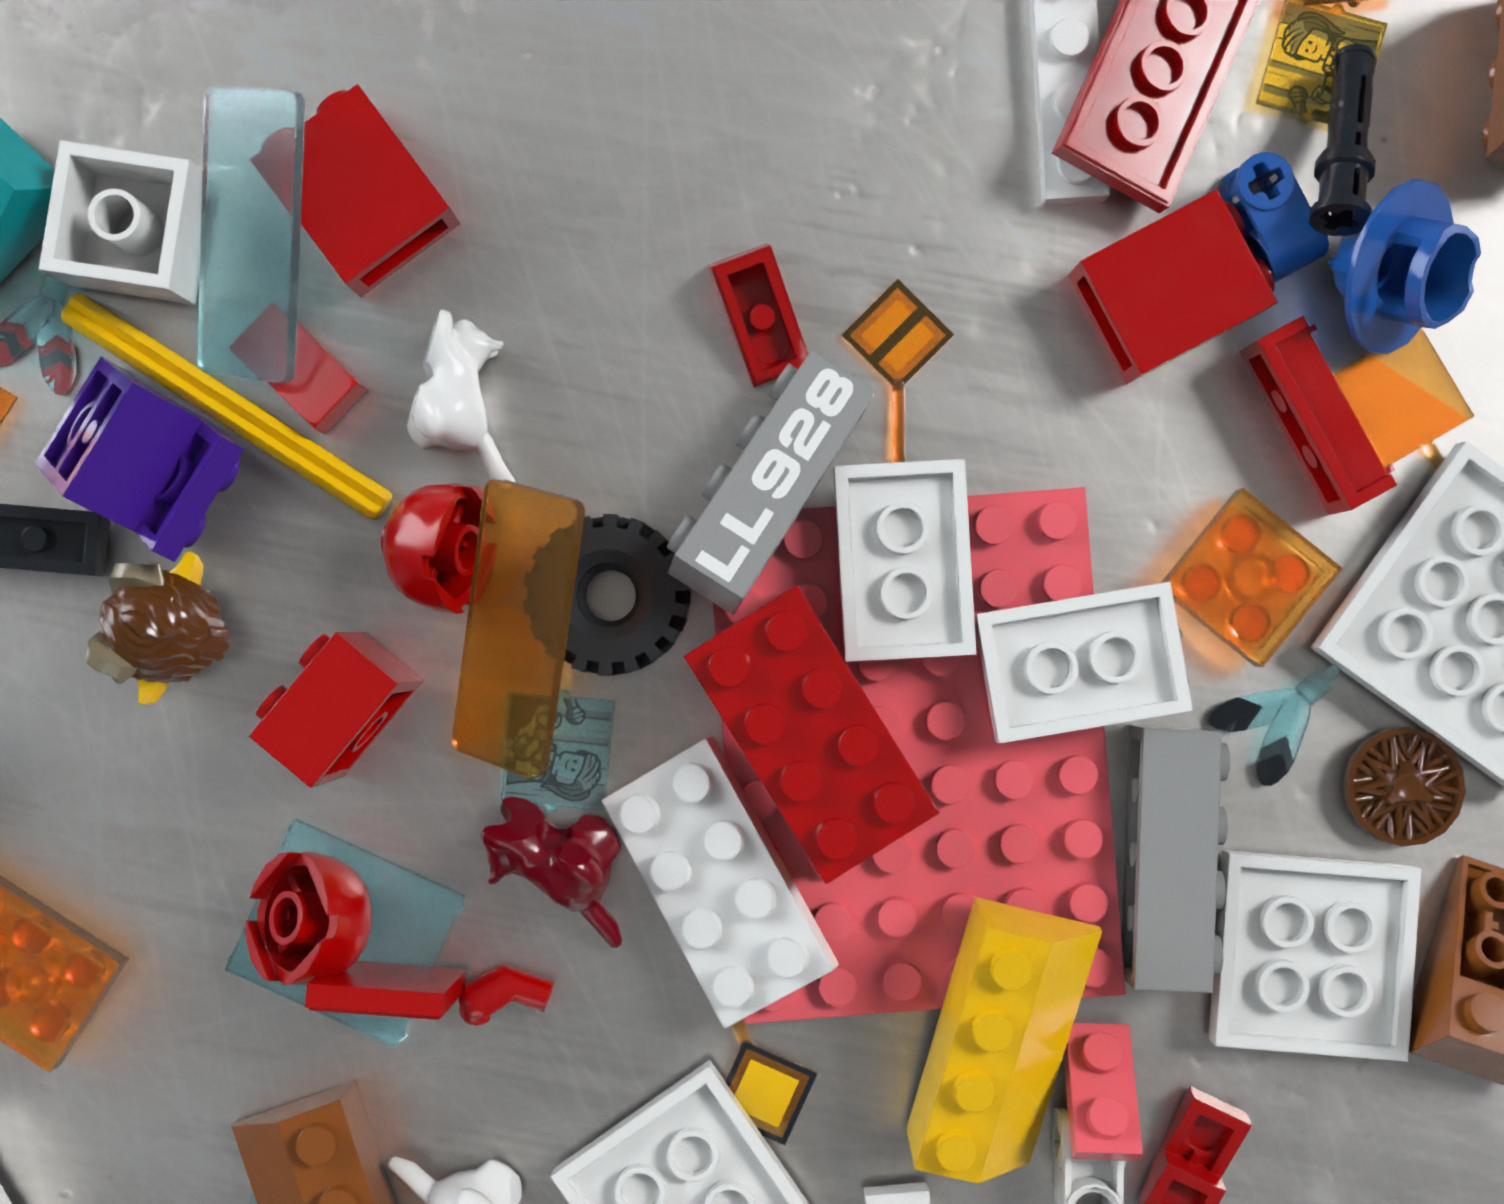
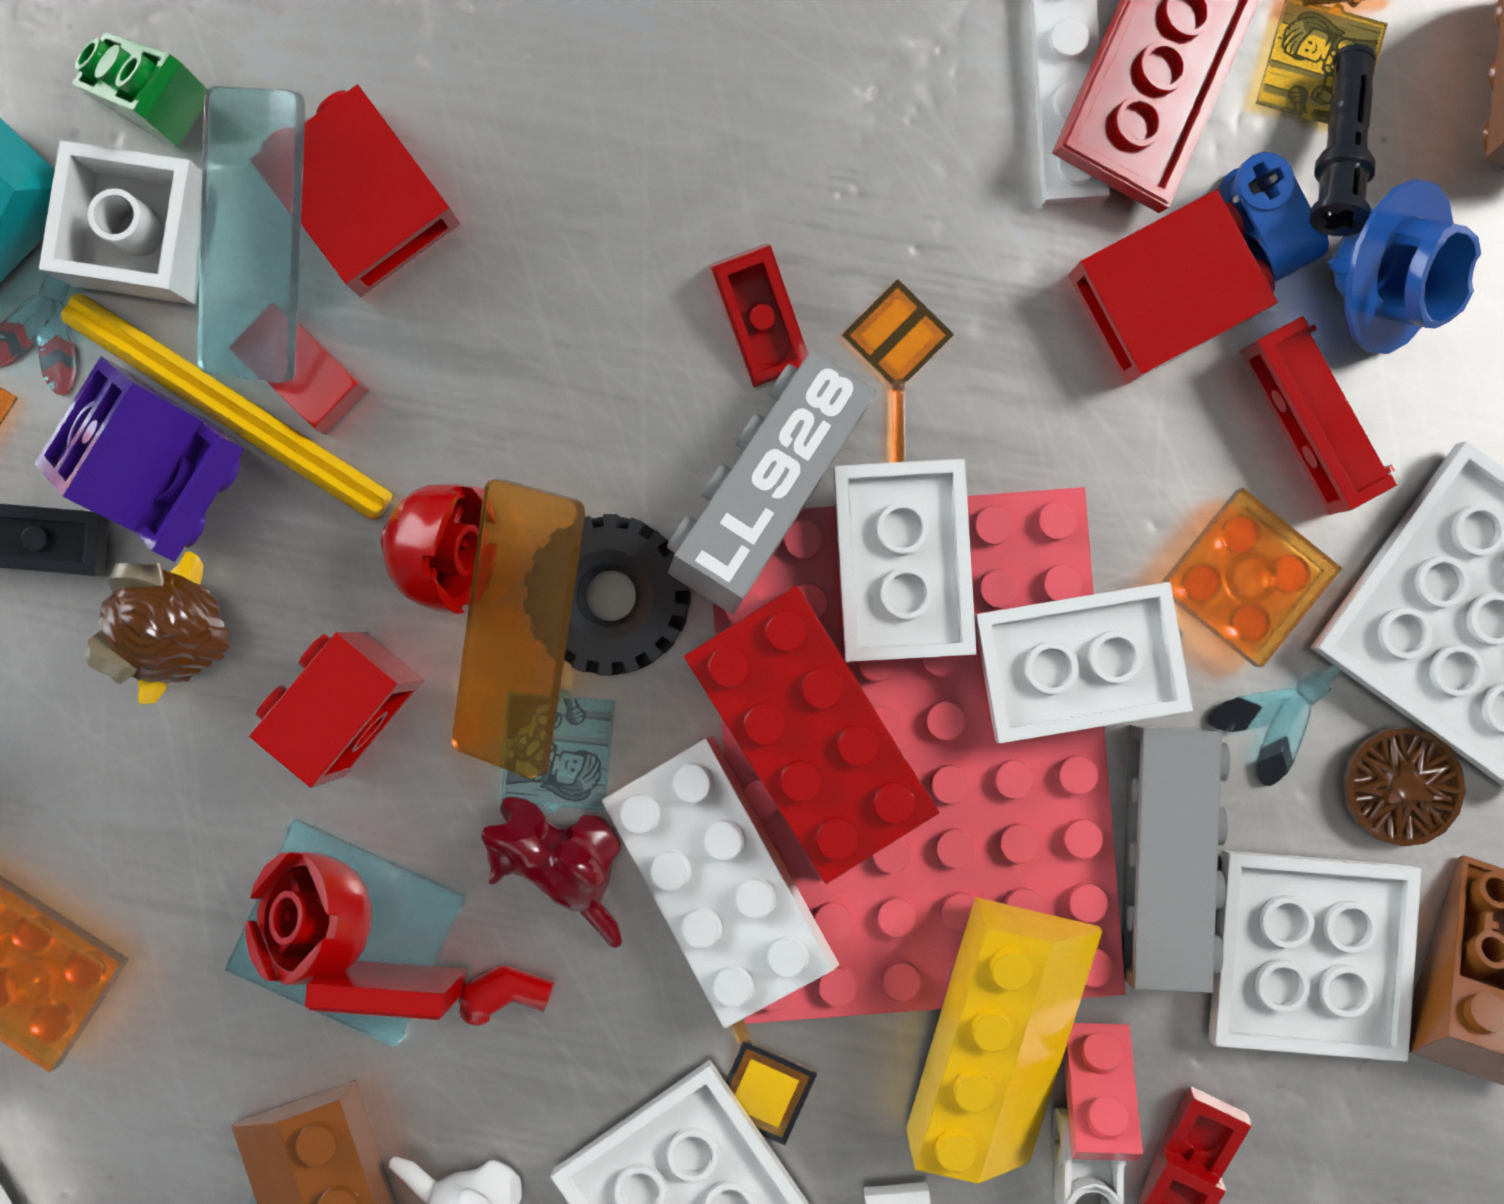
(141, 86): none -> green slope
(450, 405): white animal -> none
(1404, 400): clear orange piece -> none

